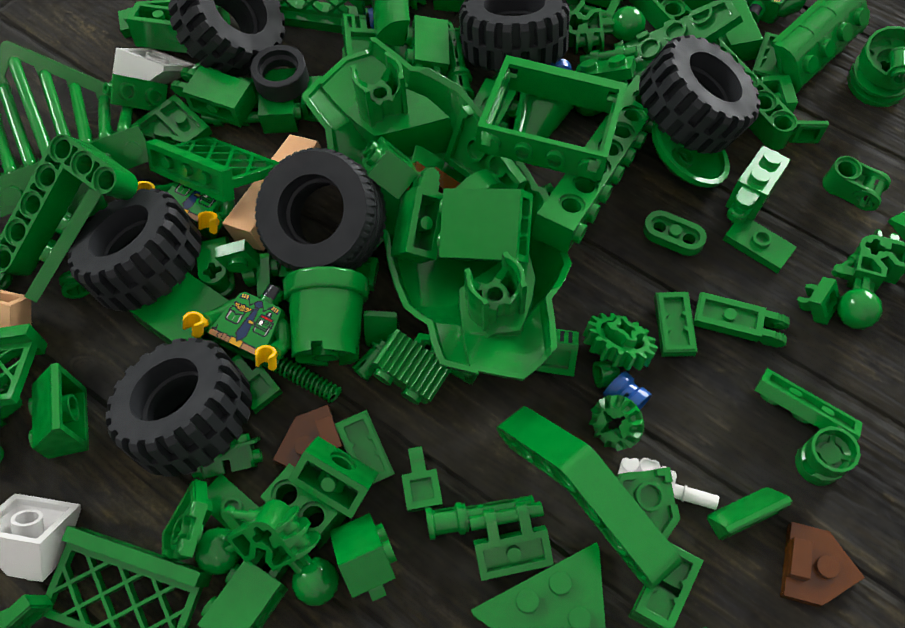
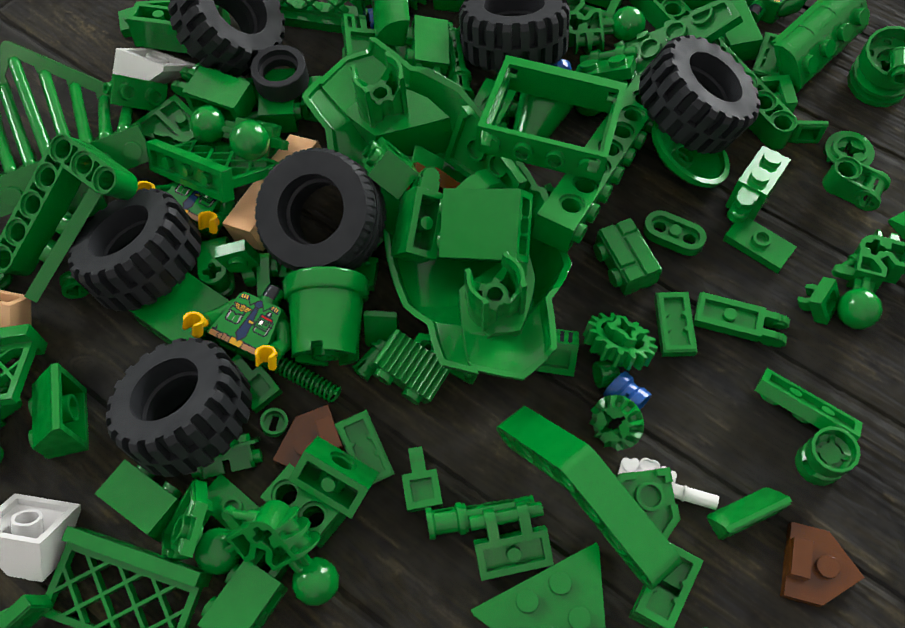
(140, 499): none -> green brick
(247, 136): none -> green piece
(266, 419): none -> green hinge
(364, 556): green brick -> none
(627, 257): none -> green brick
(856, 143): none -> green gear

